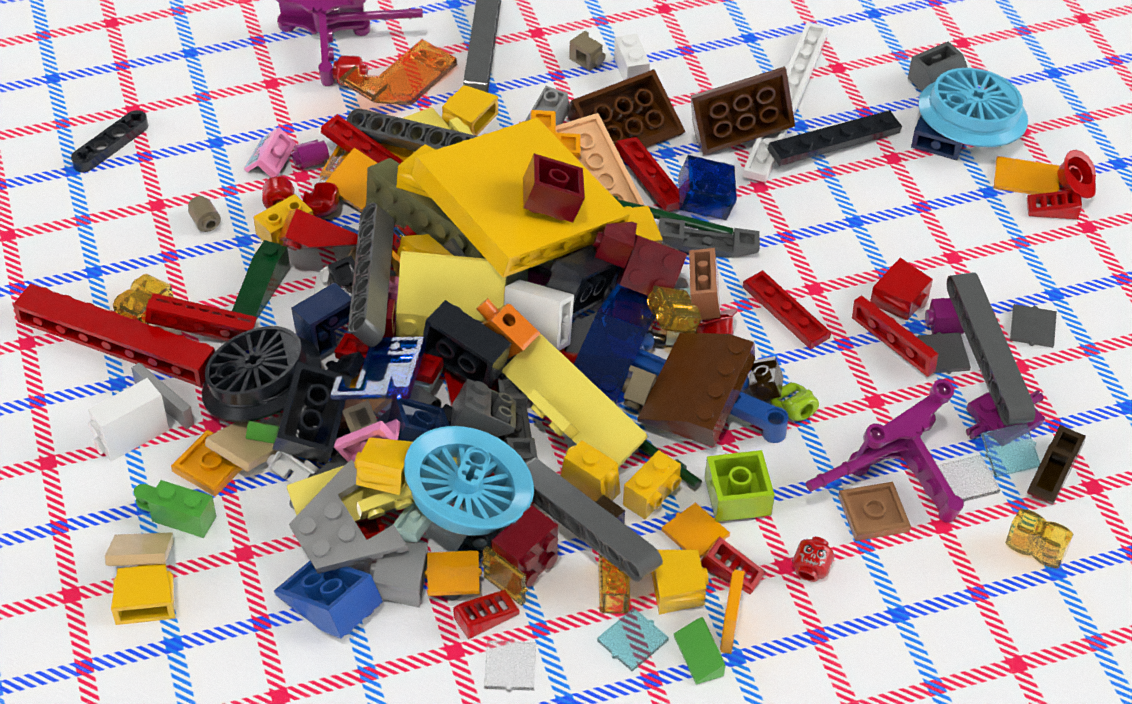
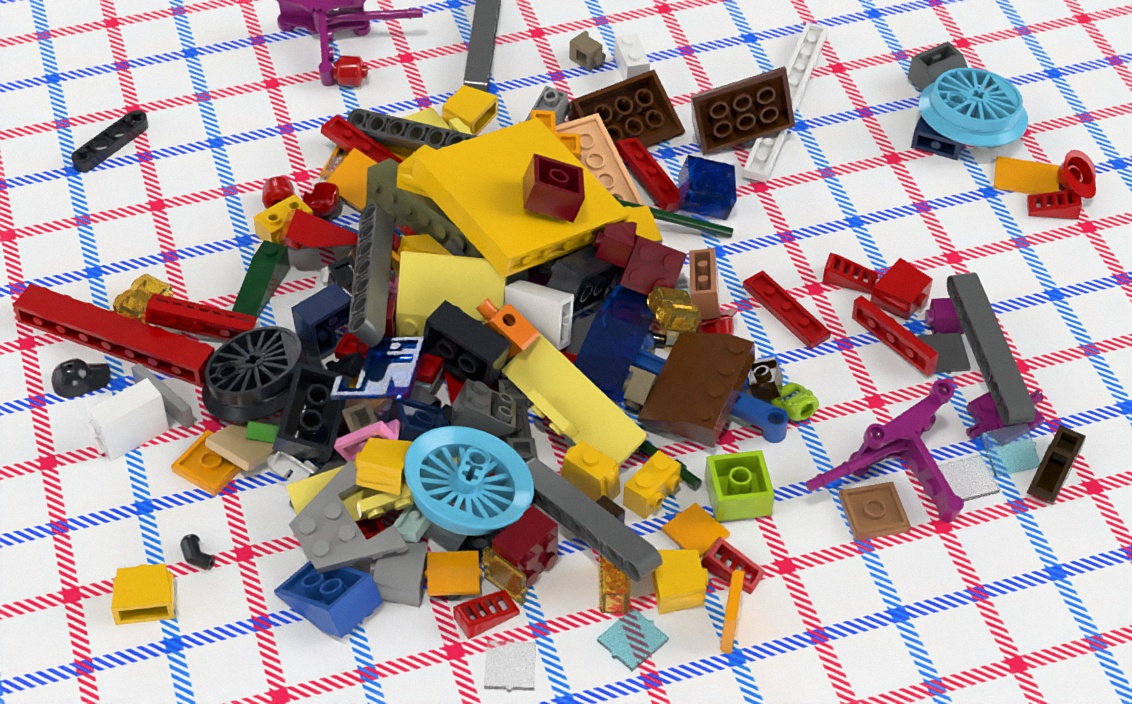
(77, 377): none -> black cap
(139, 549): tan tile -> none
(177, 507): bright green brick -> none
(192, 553): none -> black arm
(203, 213): dark tan brick -> none
(271, 152): bright pink panel -> none
(310, 154): magenta brick -> none
(406, 78): clear orange windscreen -> none
(700, 651): bright green slope -> none
(741, 243): dark grey slope -> none
(813, 559): red head -> none
(834, 137): black plate -> none
(835, 274): none -> red slope
(1033, 325): dark grey piece -> none
(1039, 538): clear yellow brick -> none

